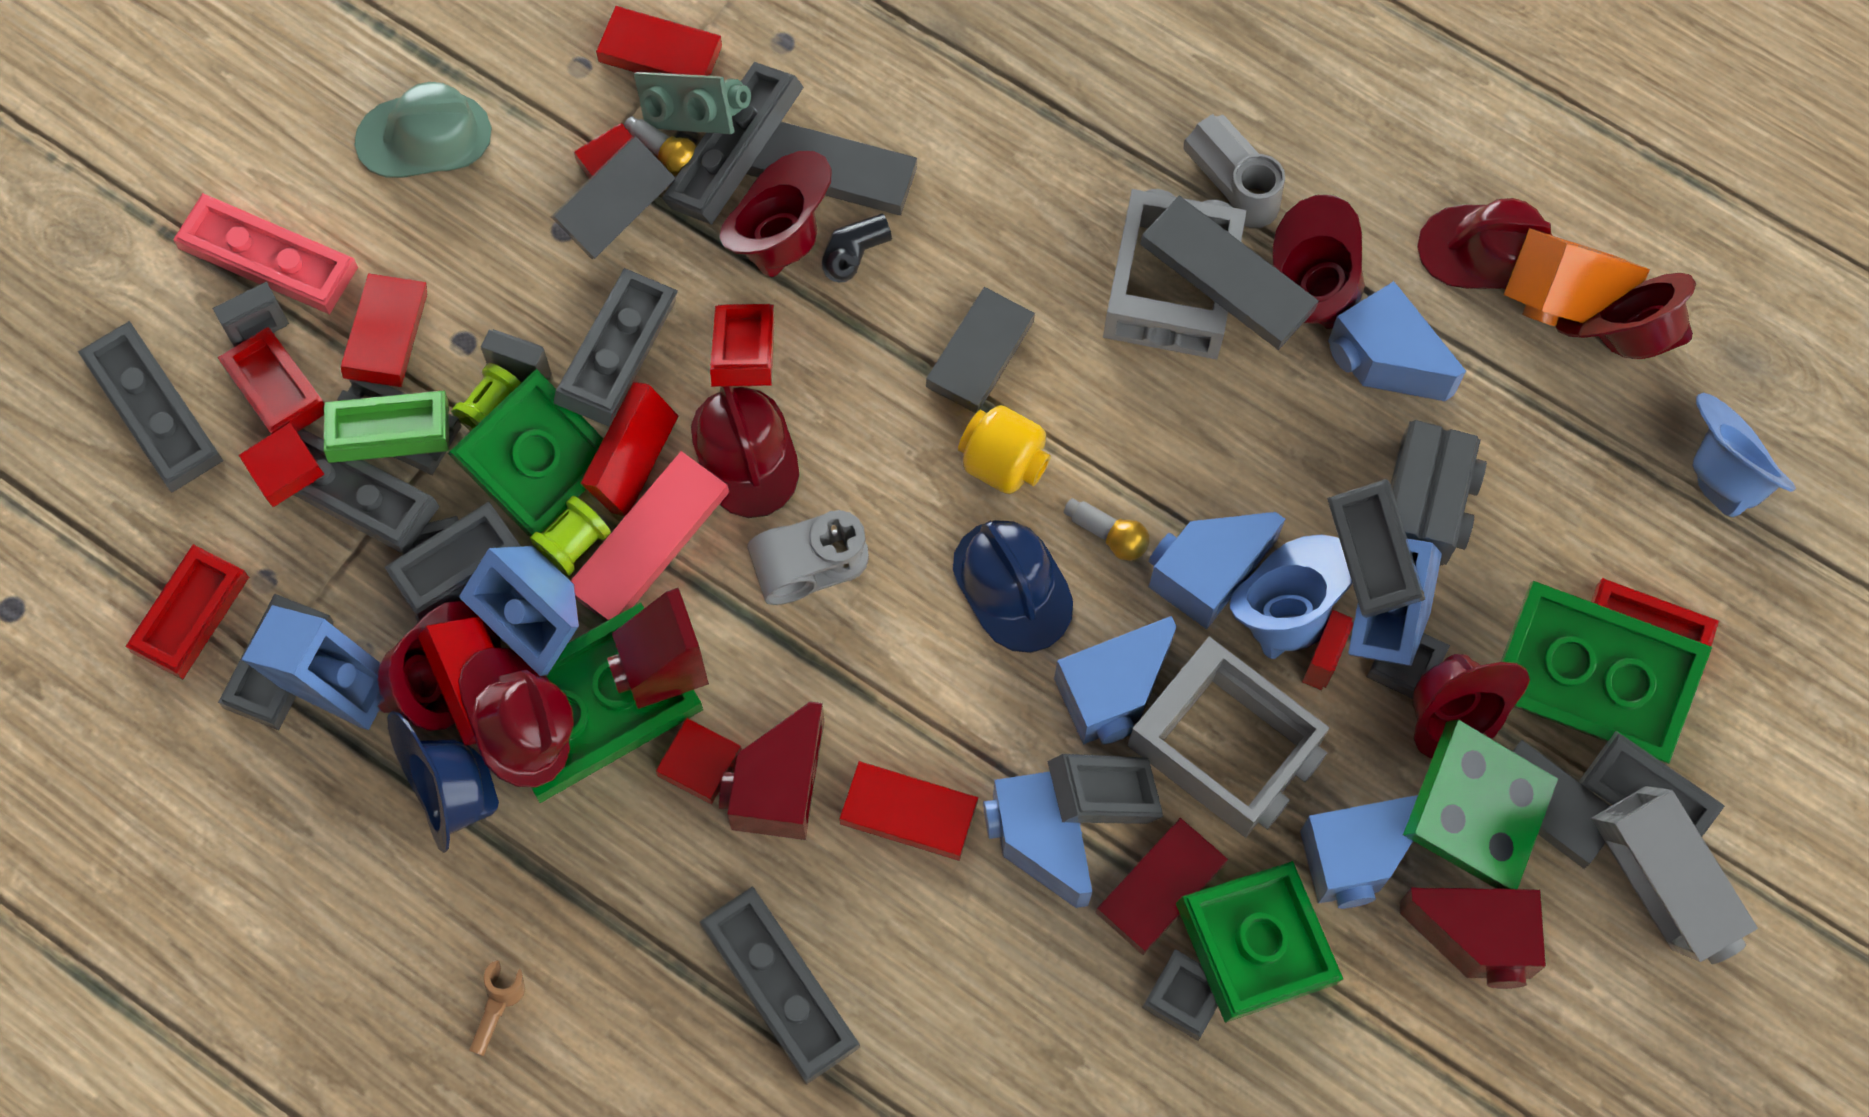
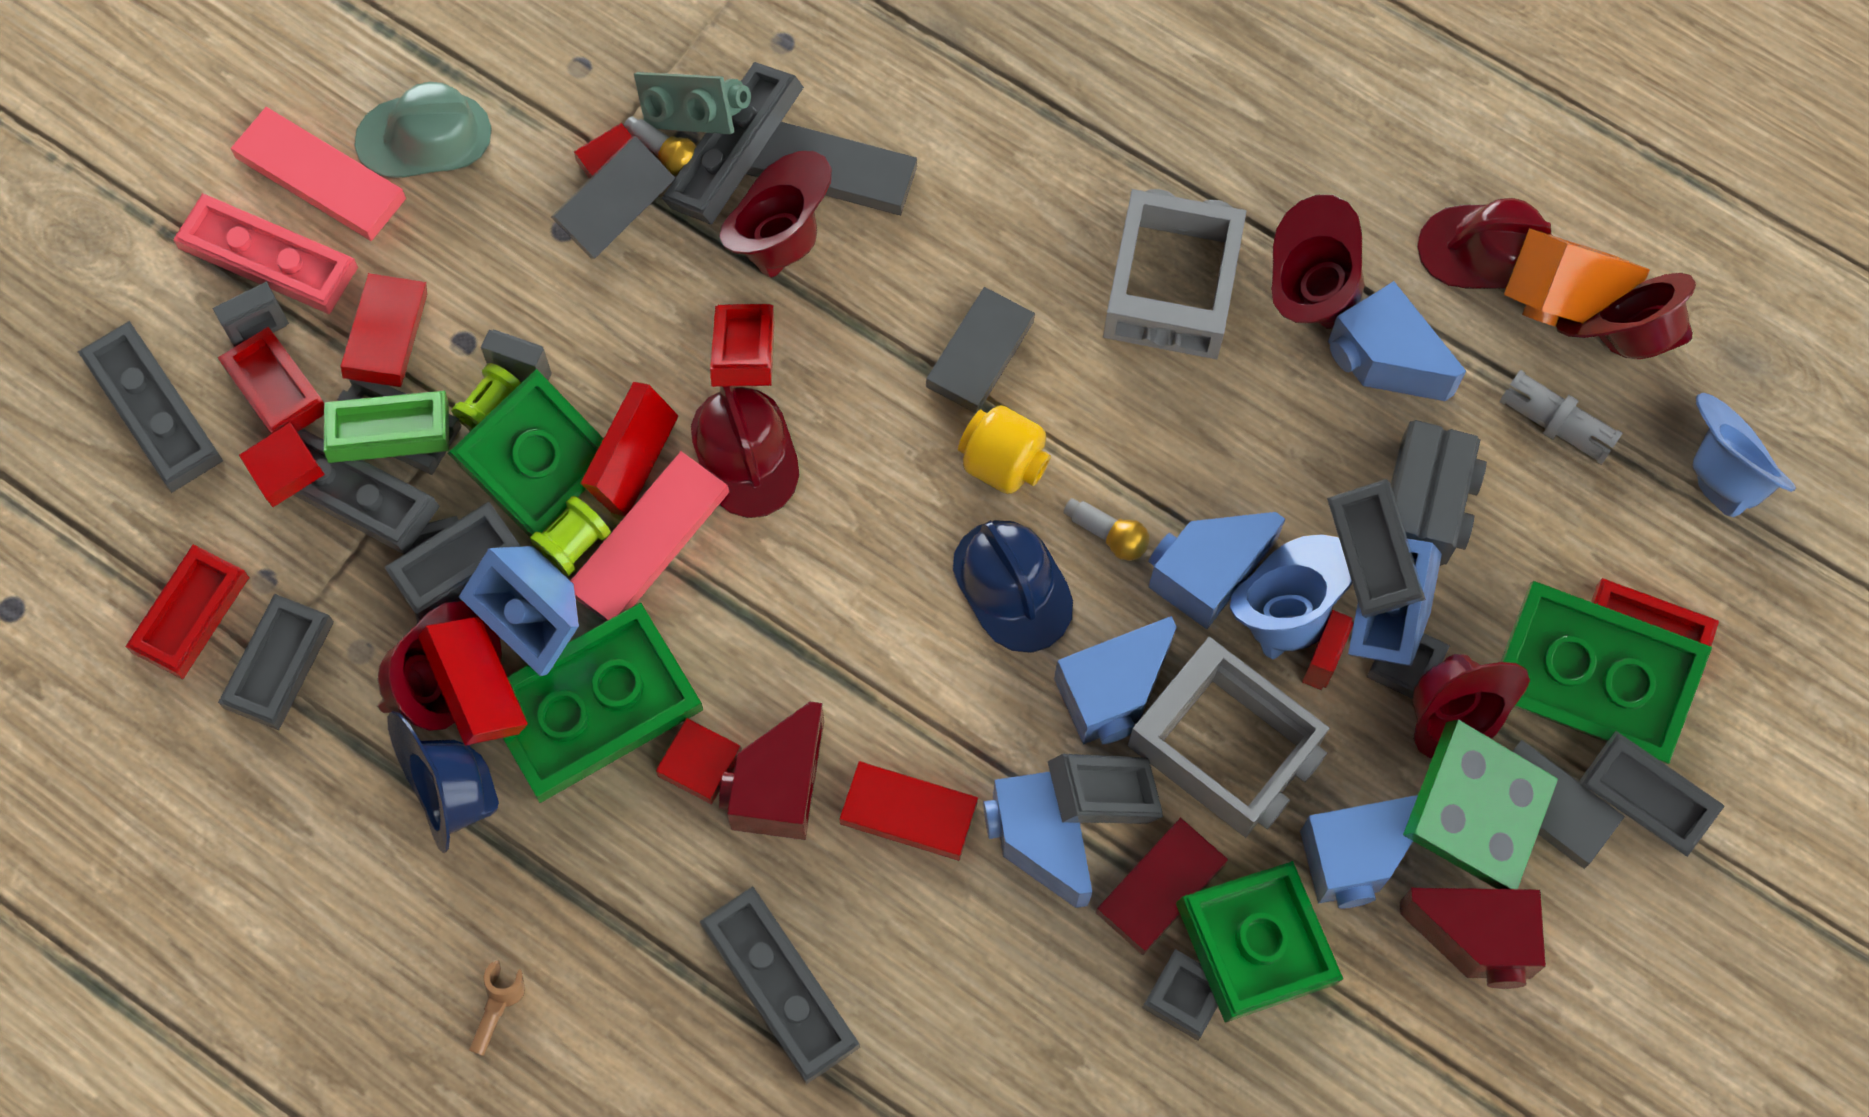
(316, 665): medium blue slope -> none
(318, 173): none -> coral tile
(516, 717): dark red piece -> none
(615, 347): dark grey tile -> none
(657, 45): red tile -> none
(658, 652): dark red slope -> none
(802, 559): light grey piece -> none
(848, 245): black arm -> none
(1229, 272): dark grey tile -> none
(1236, 168): light grey piece -> none
(1560, 417): none -> light grey pin
(1675, 875): light grey window -> none

